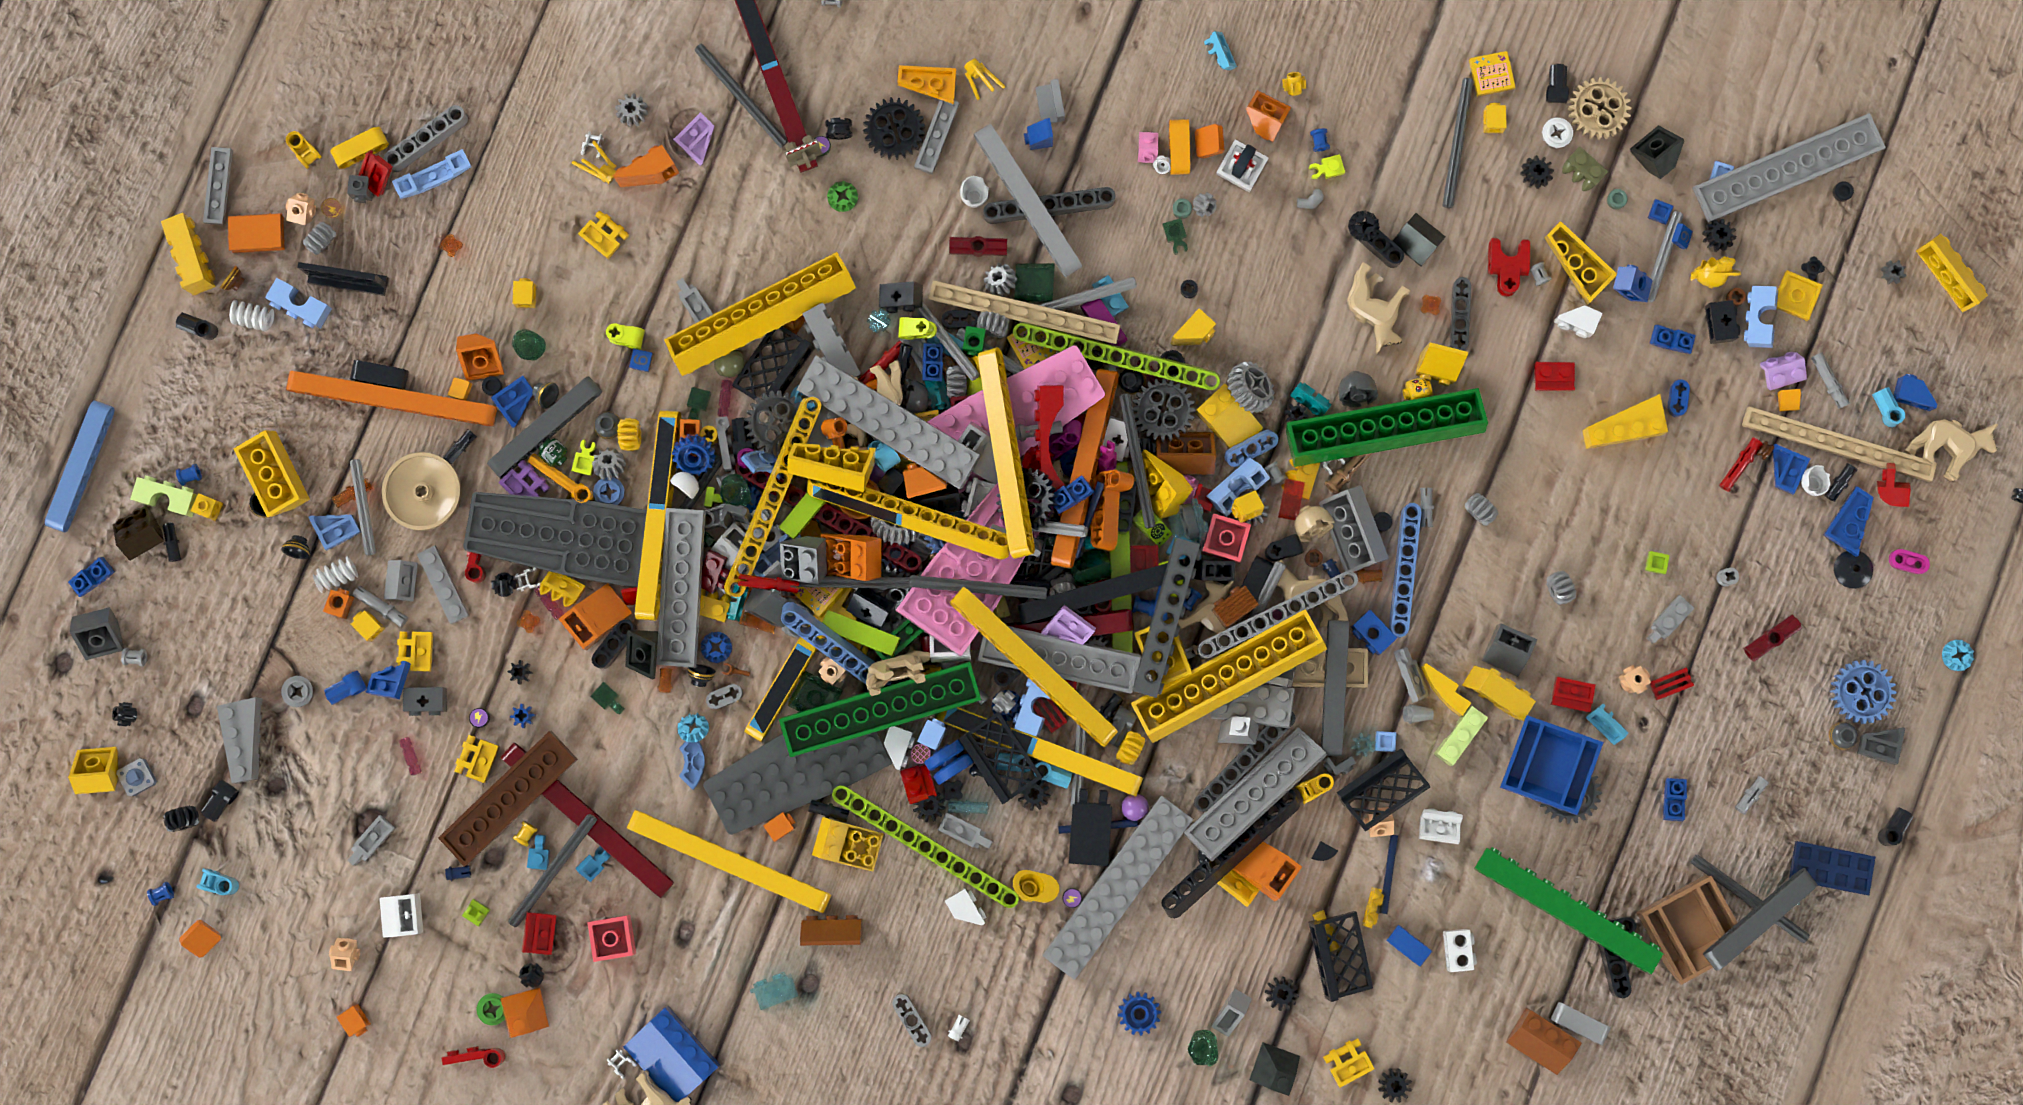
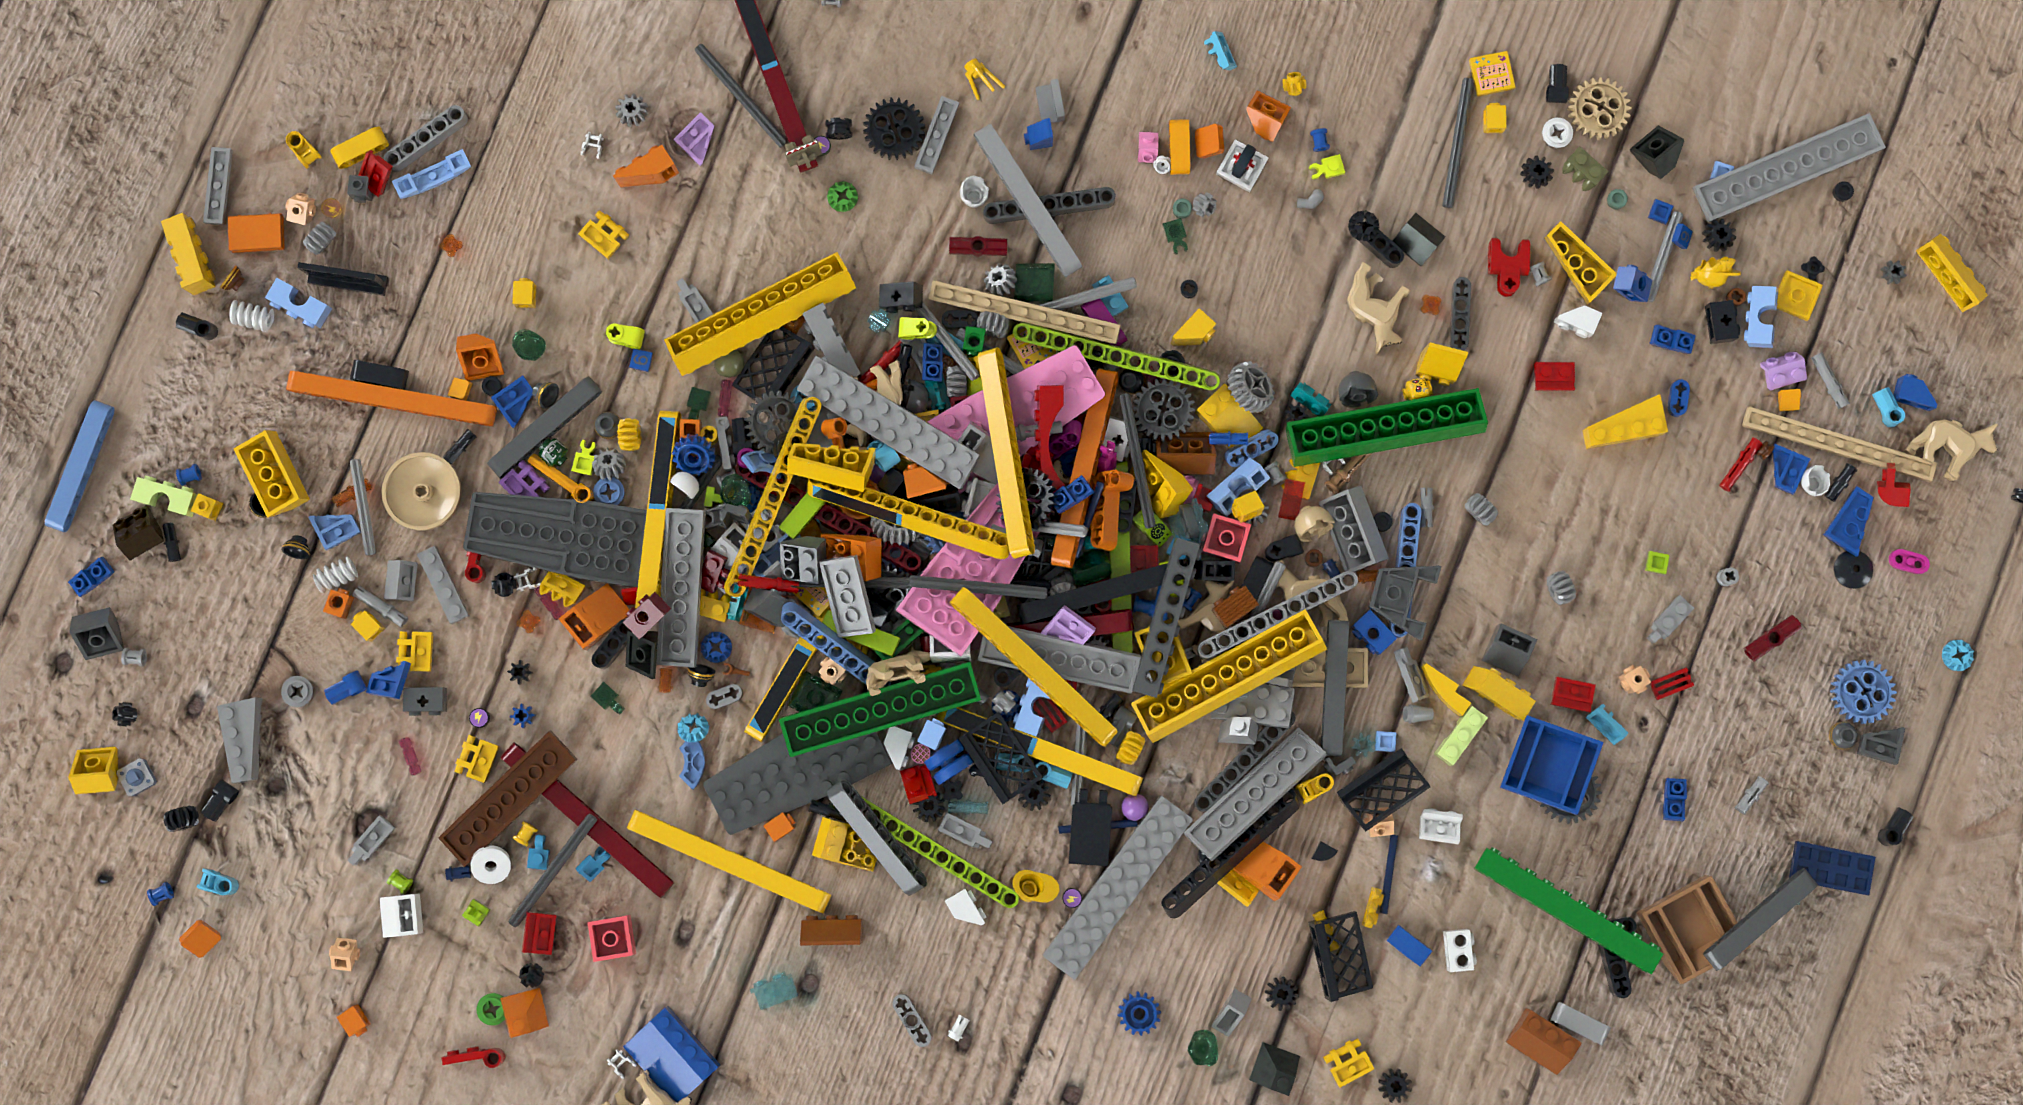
(399, 881): none -> lime bush
(486, 874): none -> white tile
(605, 173): yellow plant -> none
(654, 607): none -> brick
(847, 596): none -> light grey plate
(877, 837): none -> beam
(929, 81): light orange wing -> none
(1229, 438): none -> blue axle
(1394, 593): none -> dark grey wing
(1746, 895): dark grey axle -> none

